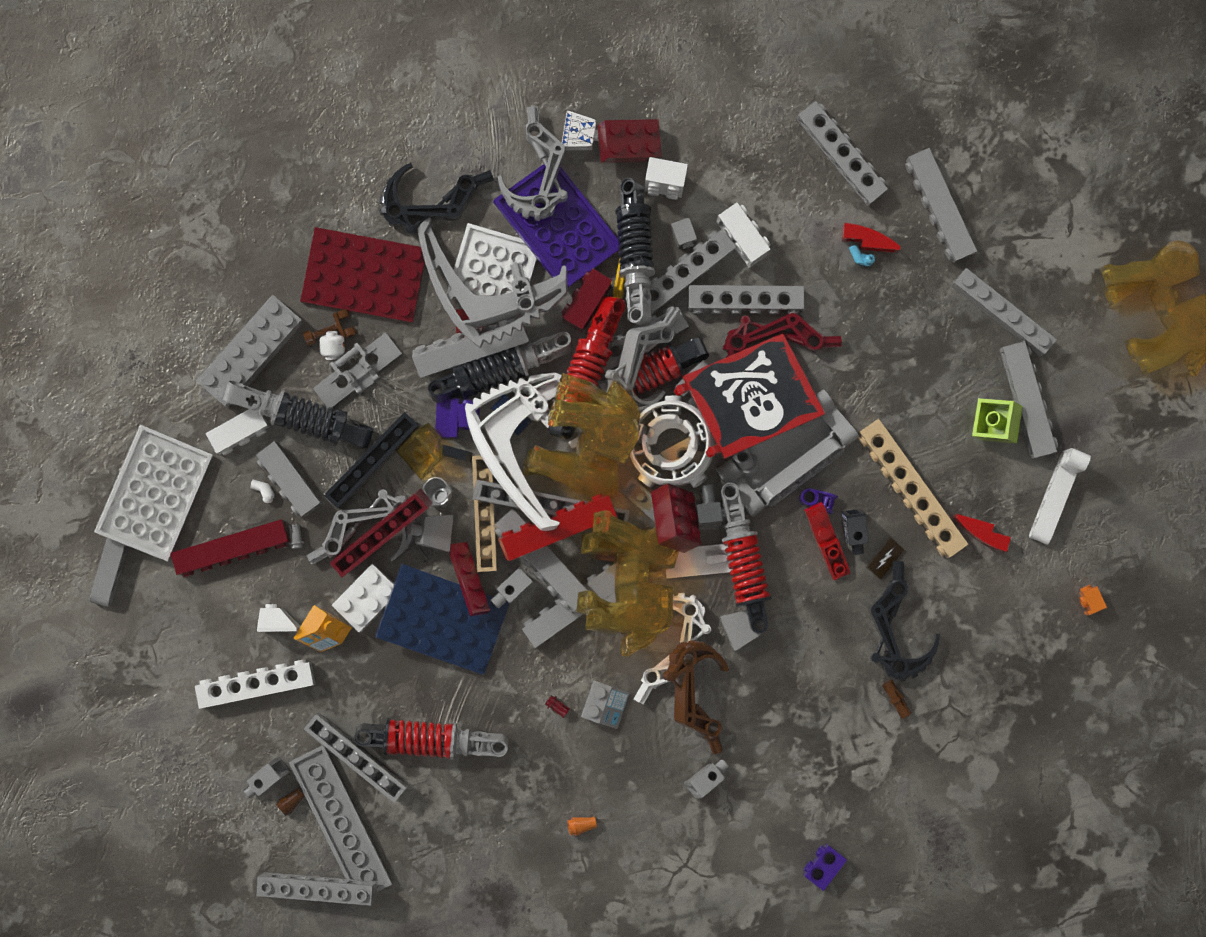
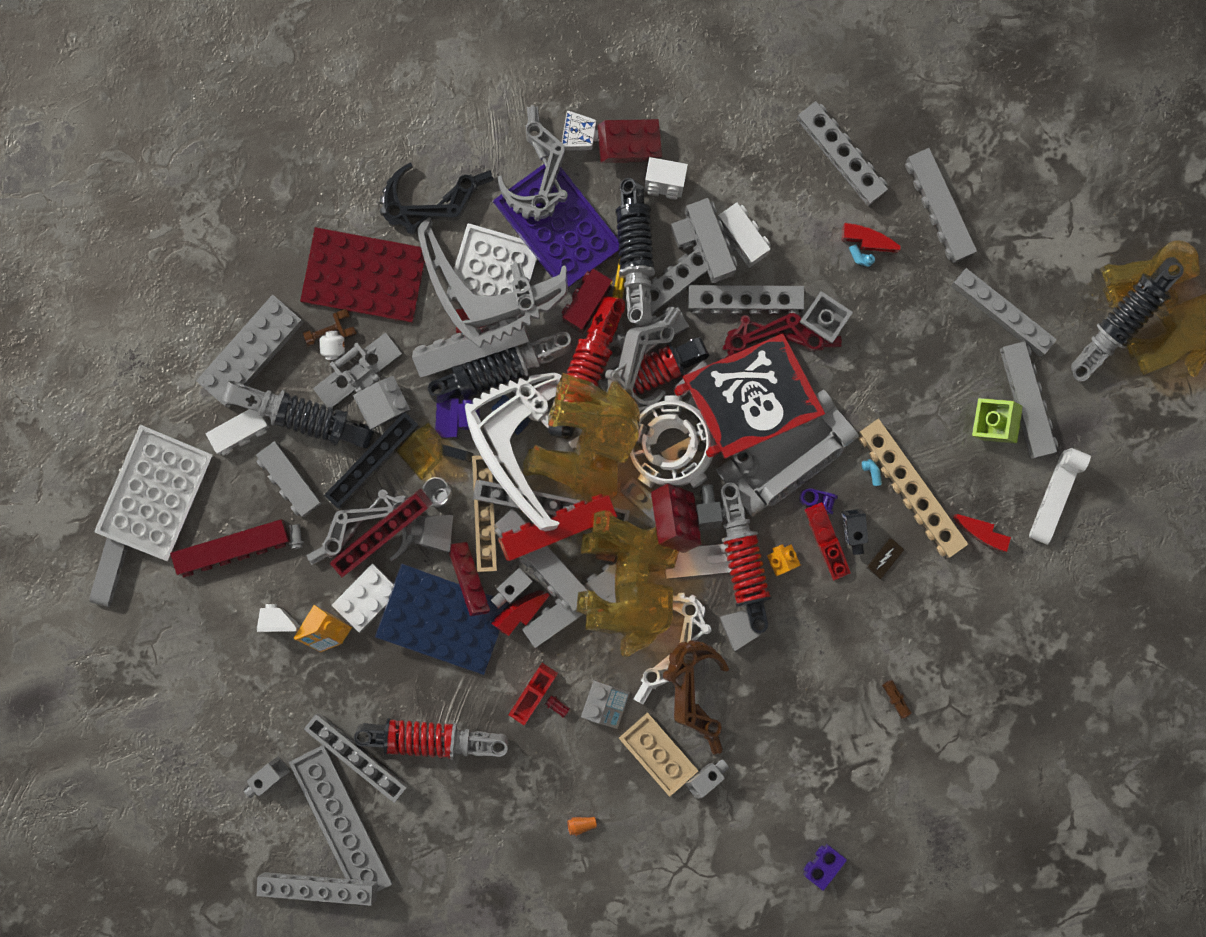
(205, 690): white brick -> none
(265, 490): white arm -> none
(290, 801): reddish brown cone -> none
(381, 402): none -> light grey slope
(520, 611): none -> red slope
(533, 694): none -> red slope
(658, 754): none -> tan plate
(710, 241): none -> light grey brick
(783, 559): none -> light orange brick
(826, 317): none -> light grey slope
(875, 471): none -> medium azure arm
(877, 611): black piece -> none
(1091, 599): orange brick -> none
(1127, 321): none -> black piece

